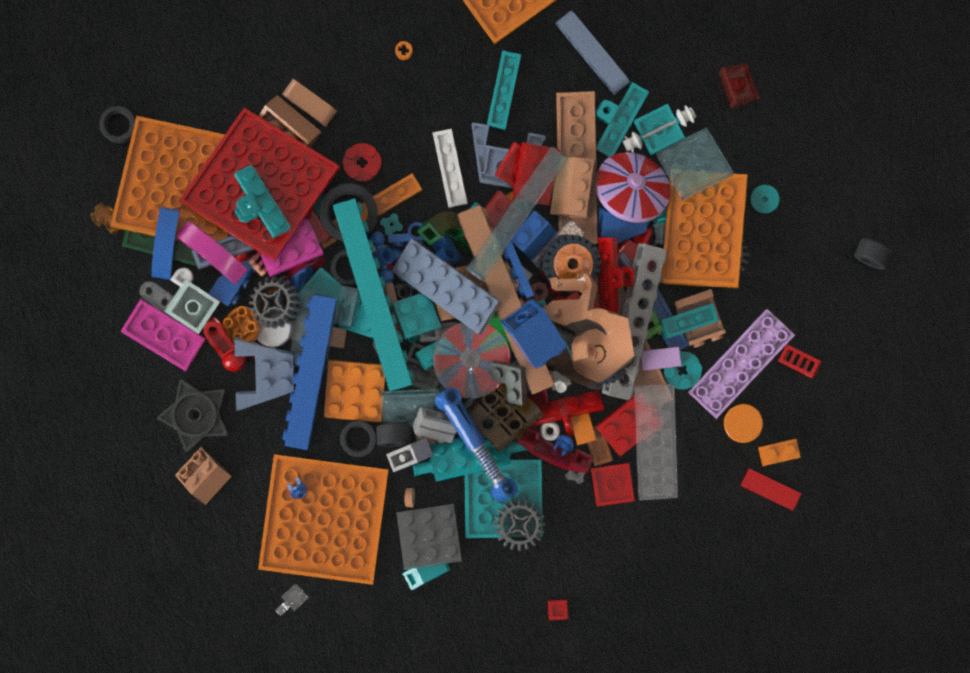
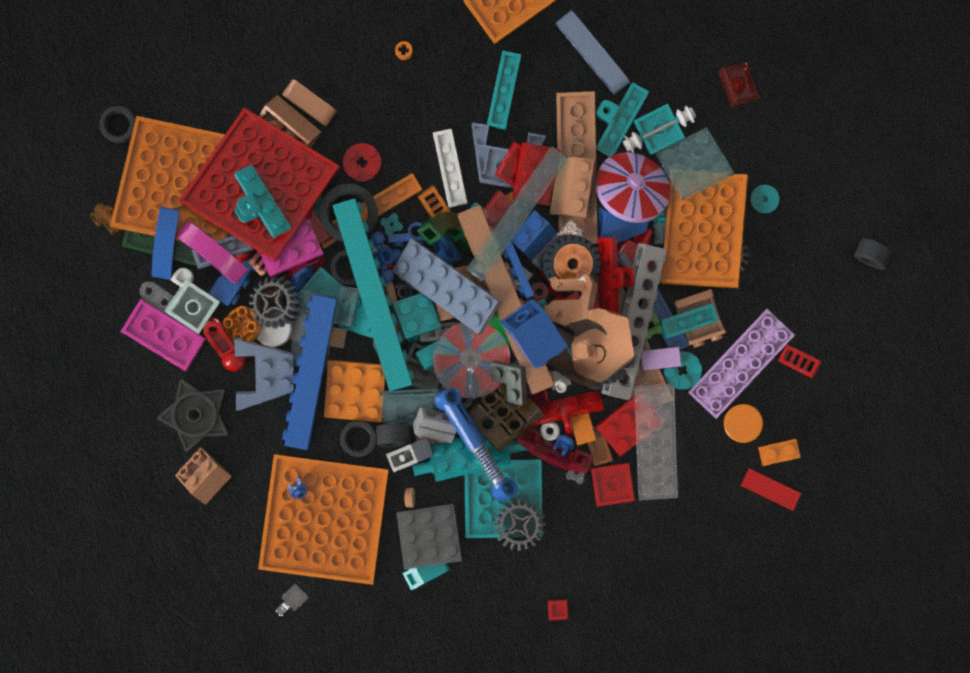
(427, 192): none -> orange slope

